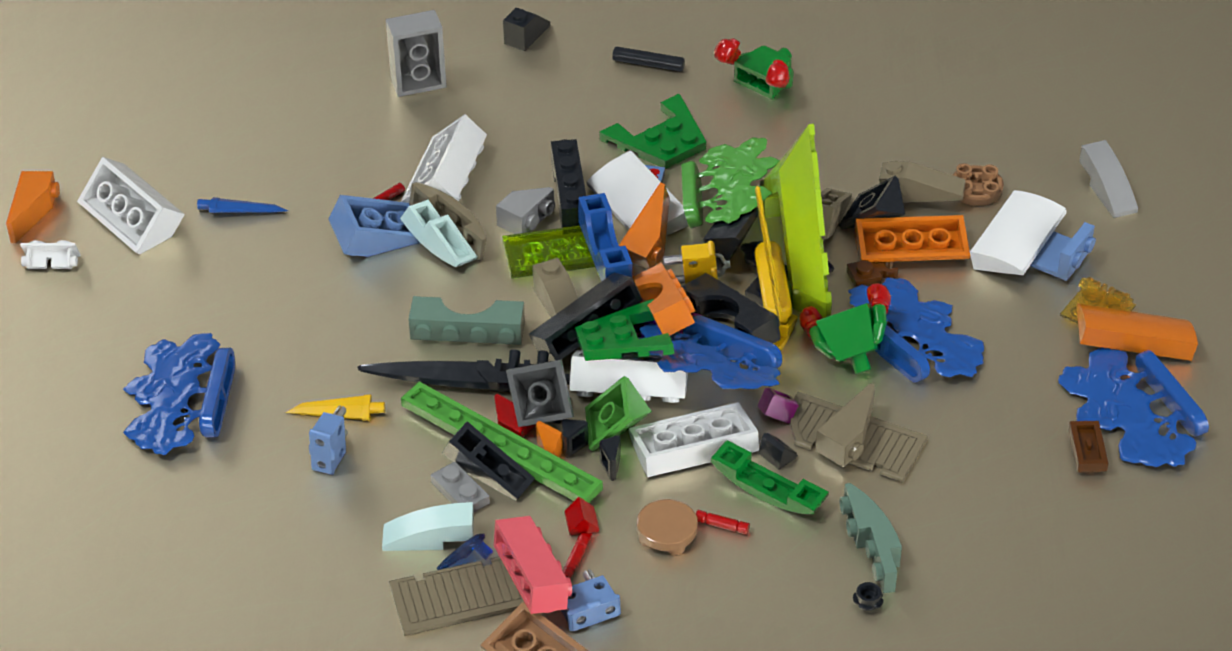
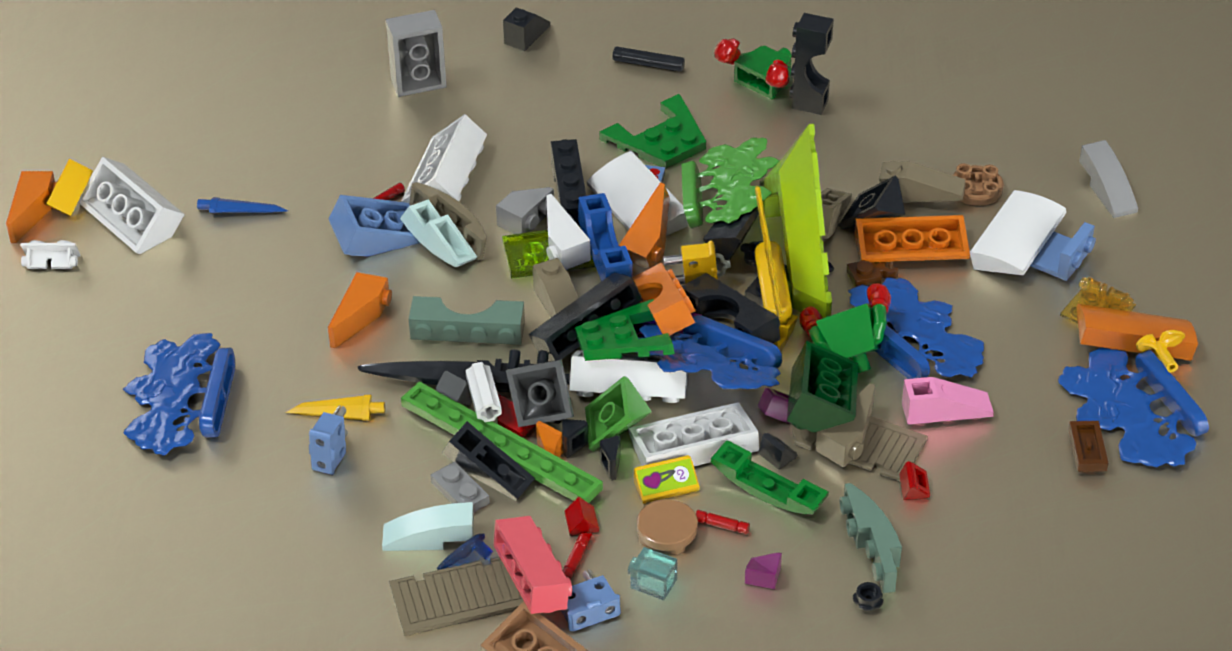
(69, 187): none -> yellow slope
(359, 307): none -> orange slope
(454, 388): none -> dark grey slope
(483, 392): none -> white axle
(565, 237): none -> white slope
(653, 573): none -> clear light blue brick
(666, 479): none -> slope
(763, 570): none -> magenta slope
(813, 38): none -> black arch
(822, 389): none -> dark green slope
(914, 482): none -> red slope
(940, 400): none -> bright pink slope
(1167, 339): none -> yellow plant

